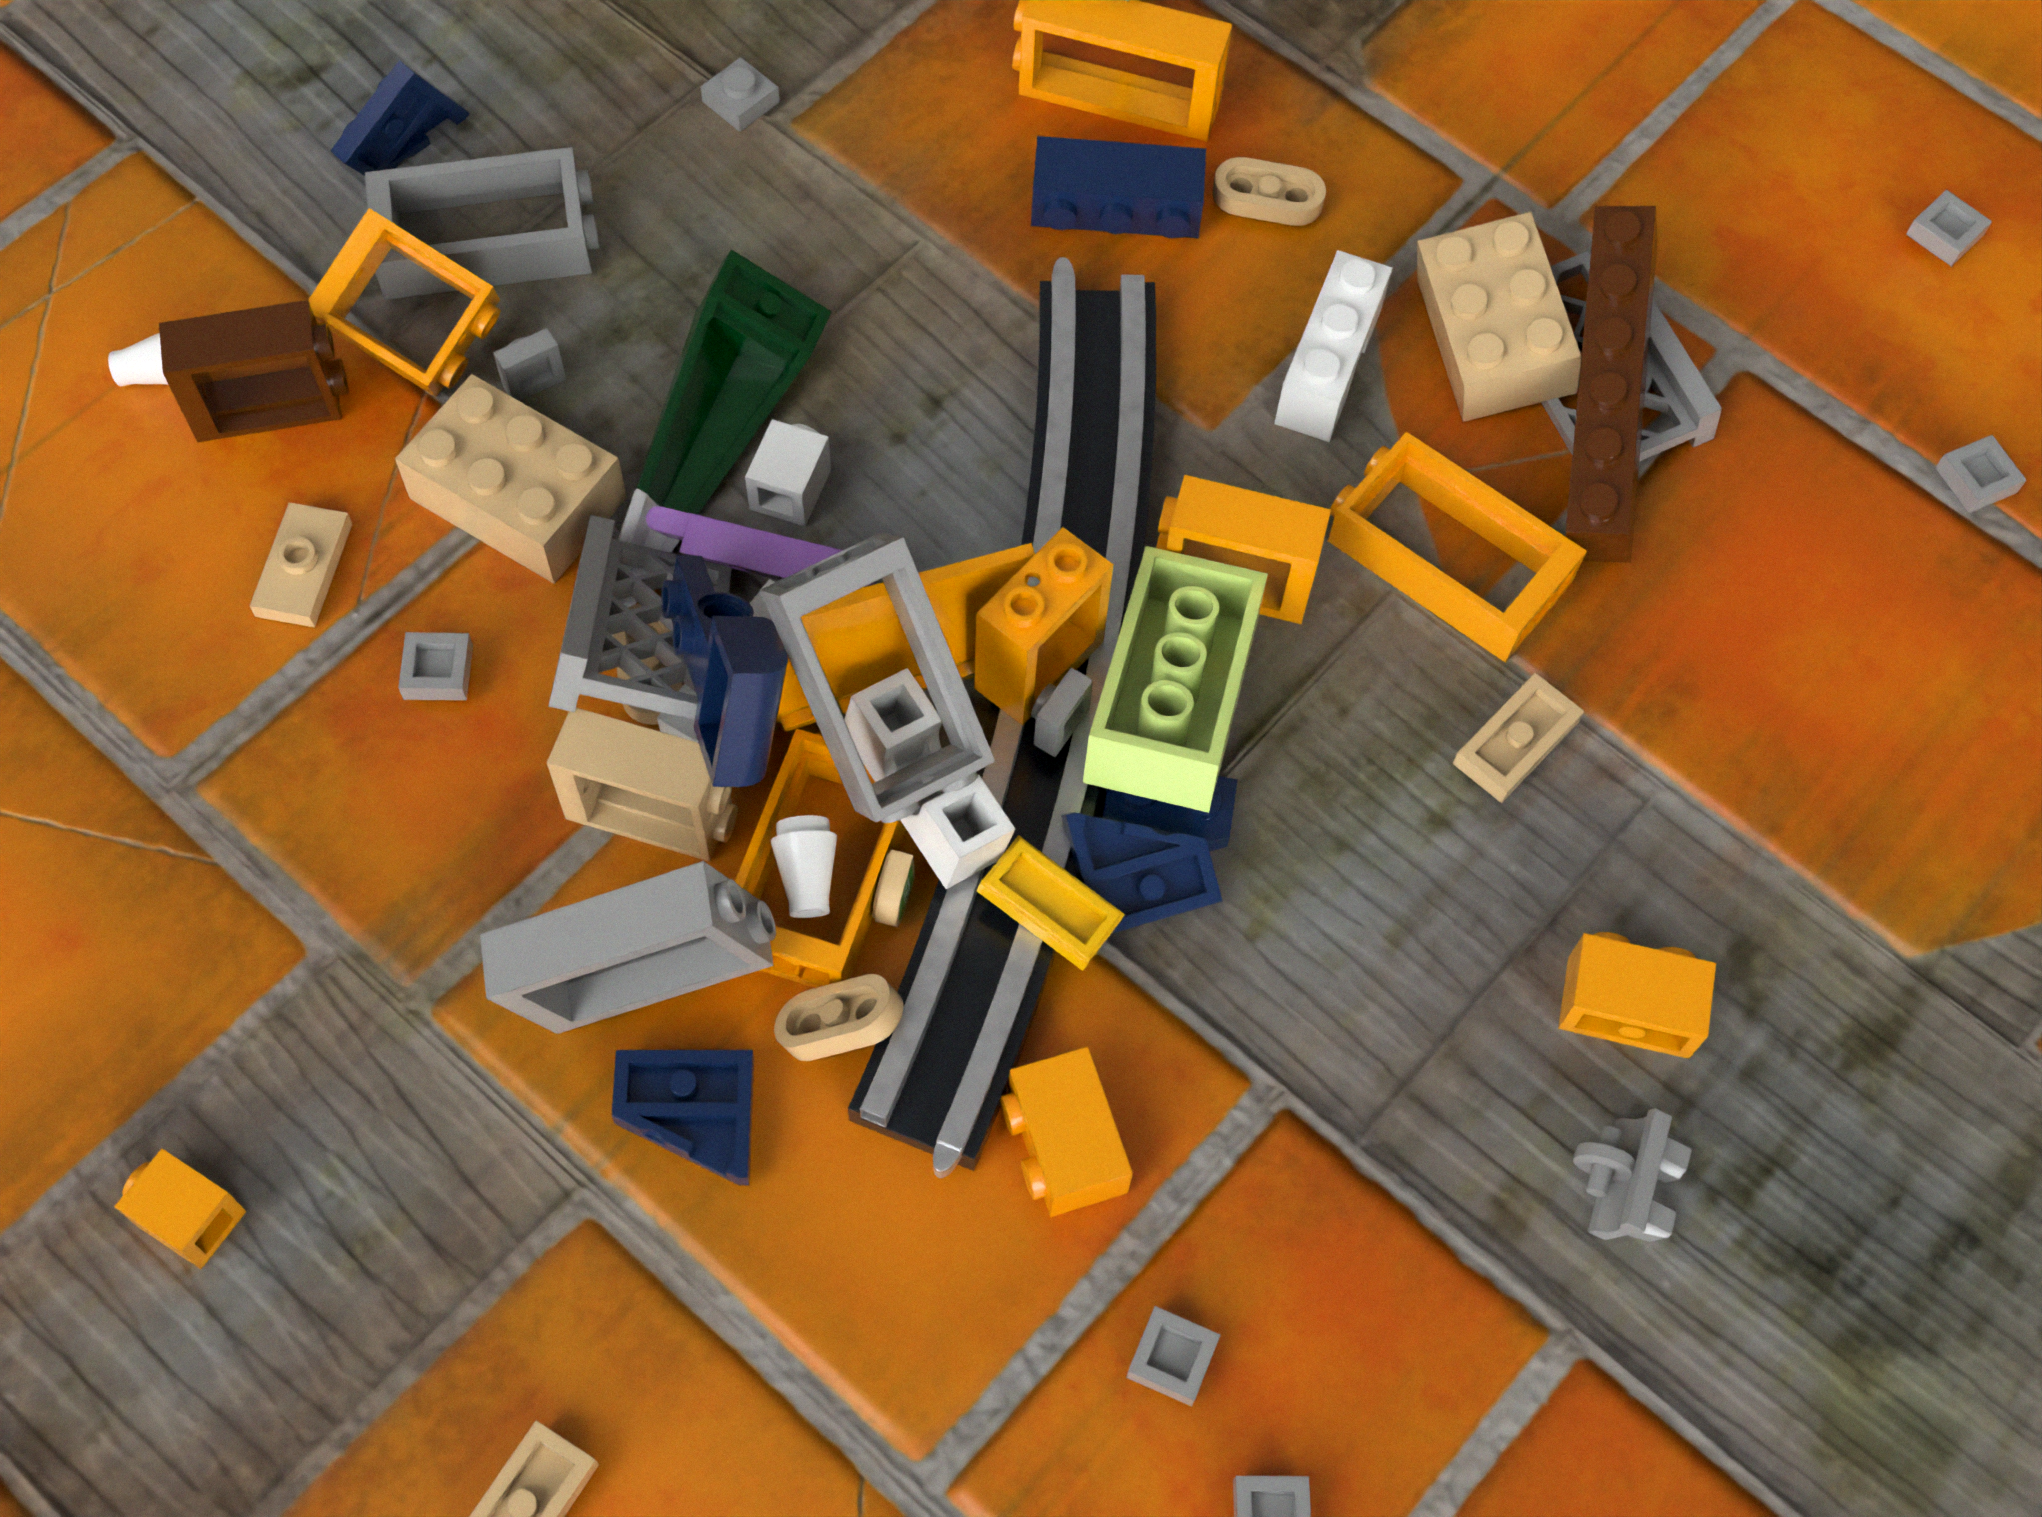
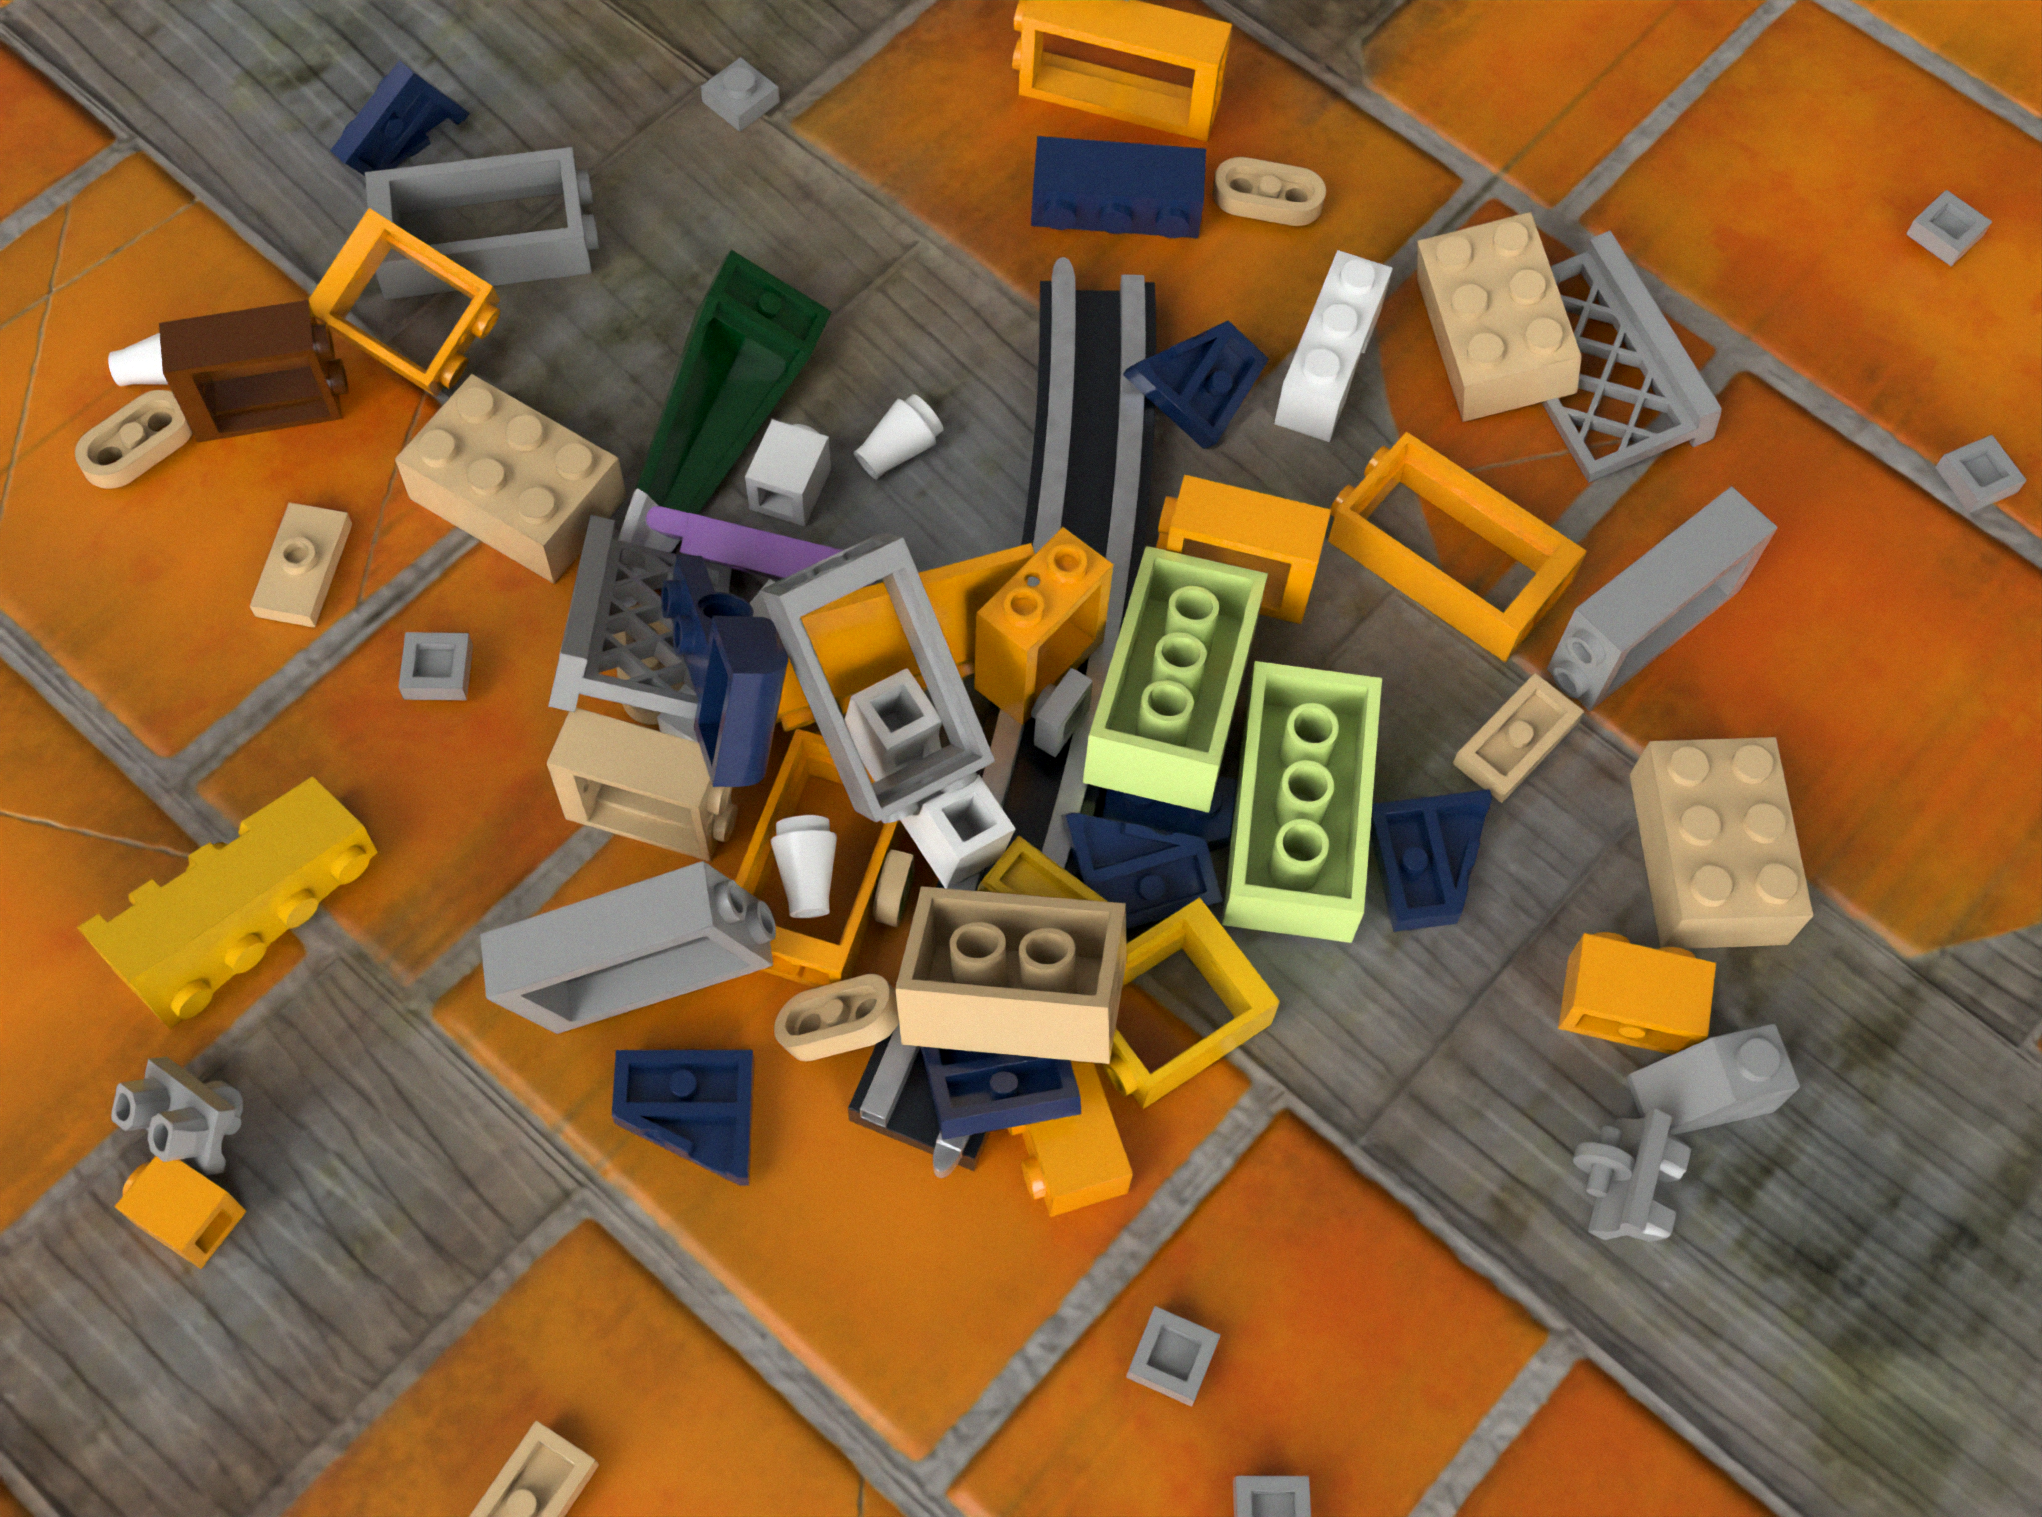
(132, 440): none -> tan plate
(180, 1114): none -> light grey hips
(232, 901): none -> yellow wedge
(530, 365): light grey plate -> none
(899, 436): none -> white cone
(997, 1091): none -> dark blue wing
(1013, 974): none -> tan brick
(1201, 380): none -> dark blue wing
(1228, 974): none -> yellow window
(1303, 802): none -> yellowish green brick
(1427, 855): none -> dark blue wing
(1612, 383): reddish brown brick -> none
(1660, 598): none -> light grey window
(1718, 1080): none -> light grey slope
(1720, 843): none -> tan brick

